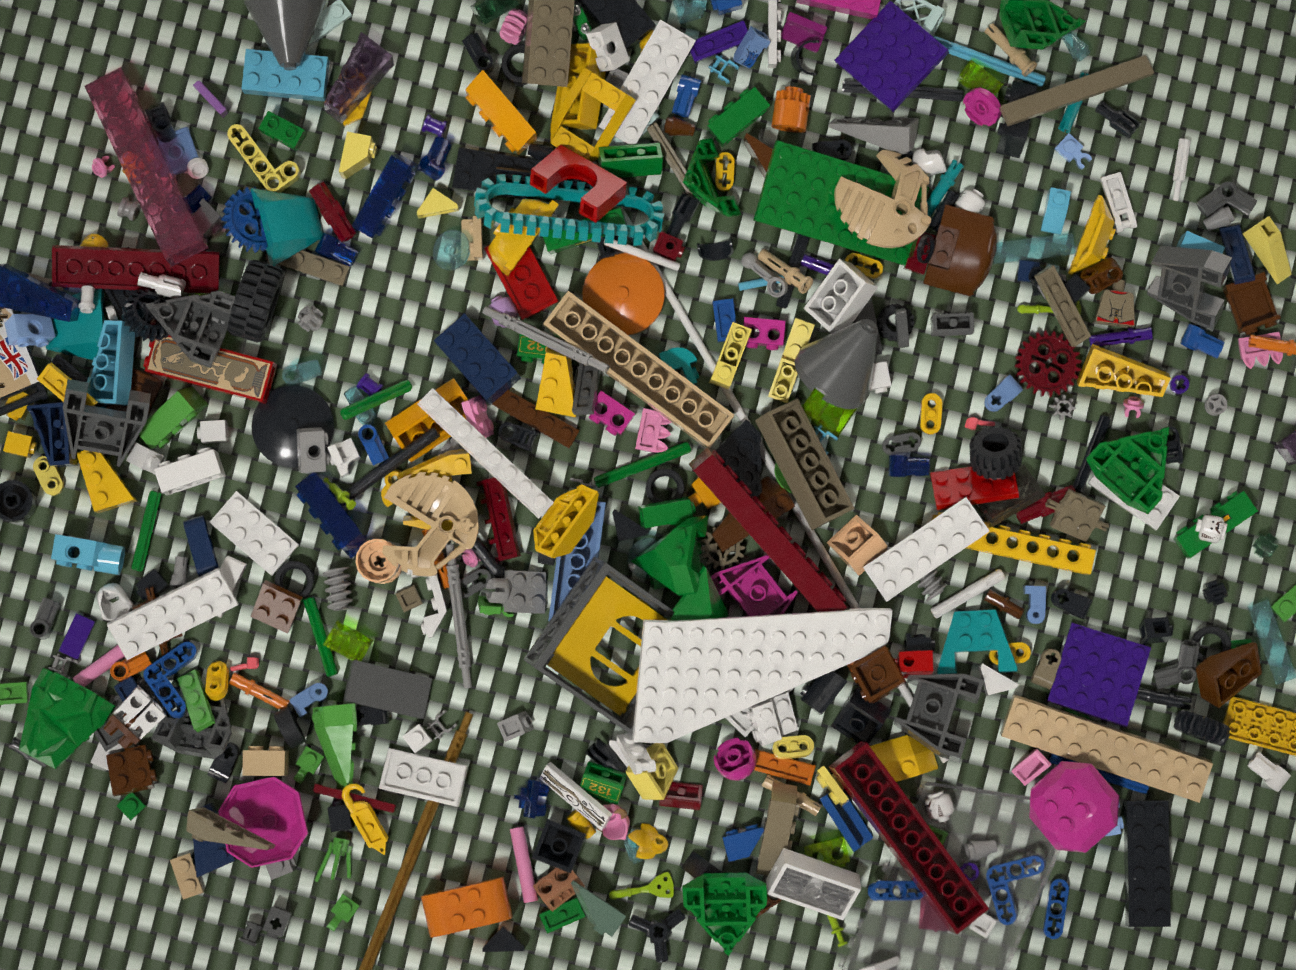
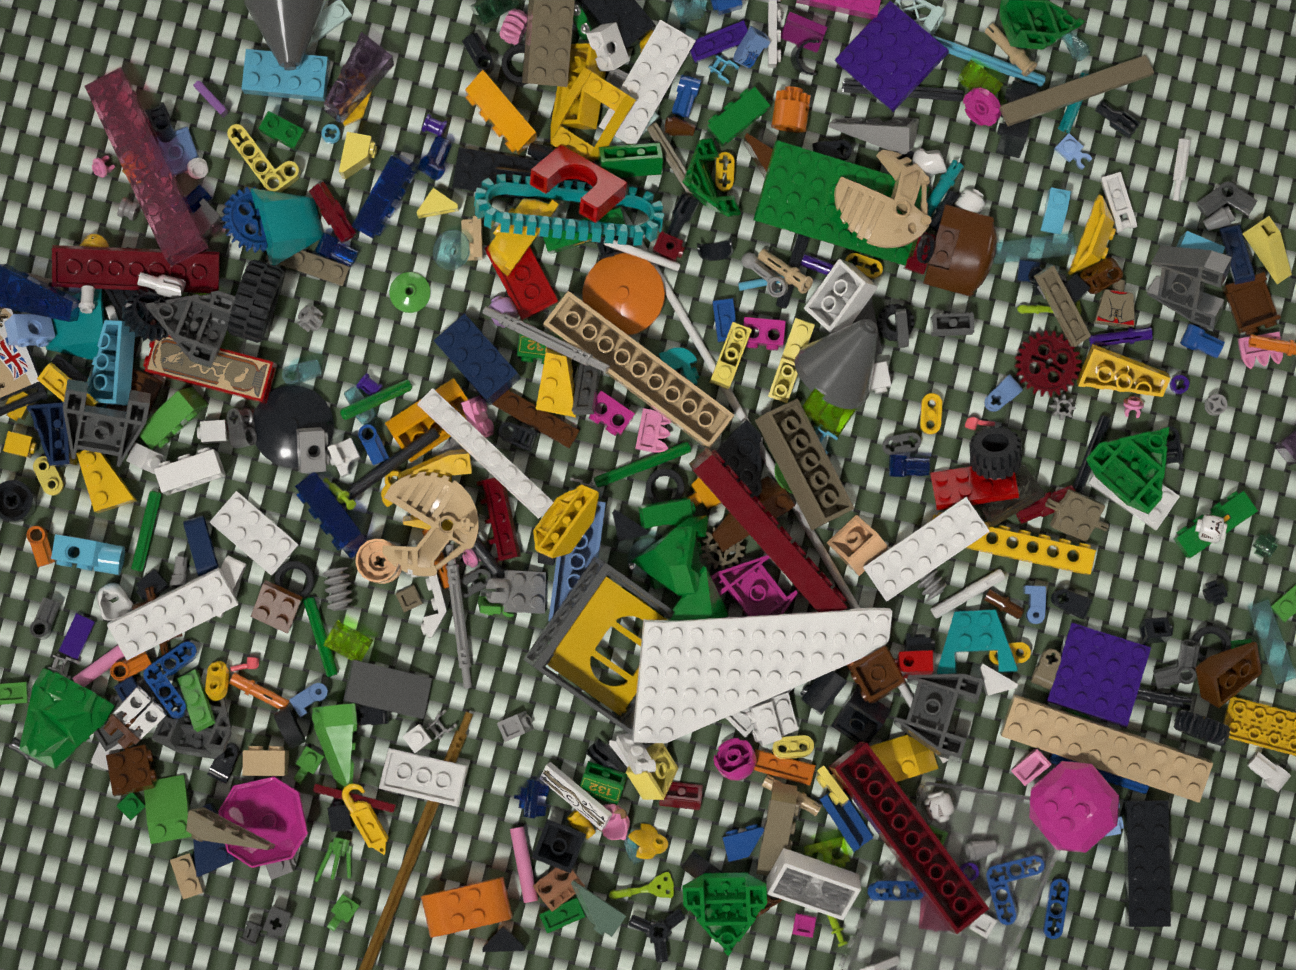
(41, 549): none -> orange piece
(167, 809): none -> bright green slope
(241, 430): none -> flat silver piece
(332, 127): none -> medium azure bush
(415, 301): none -> bright green dish
(804, 925): none -> dark pink tile

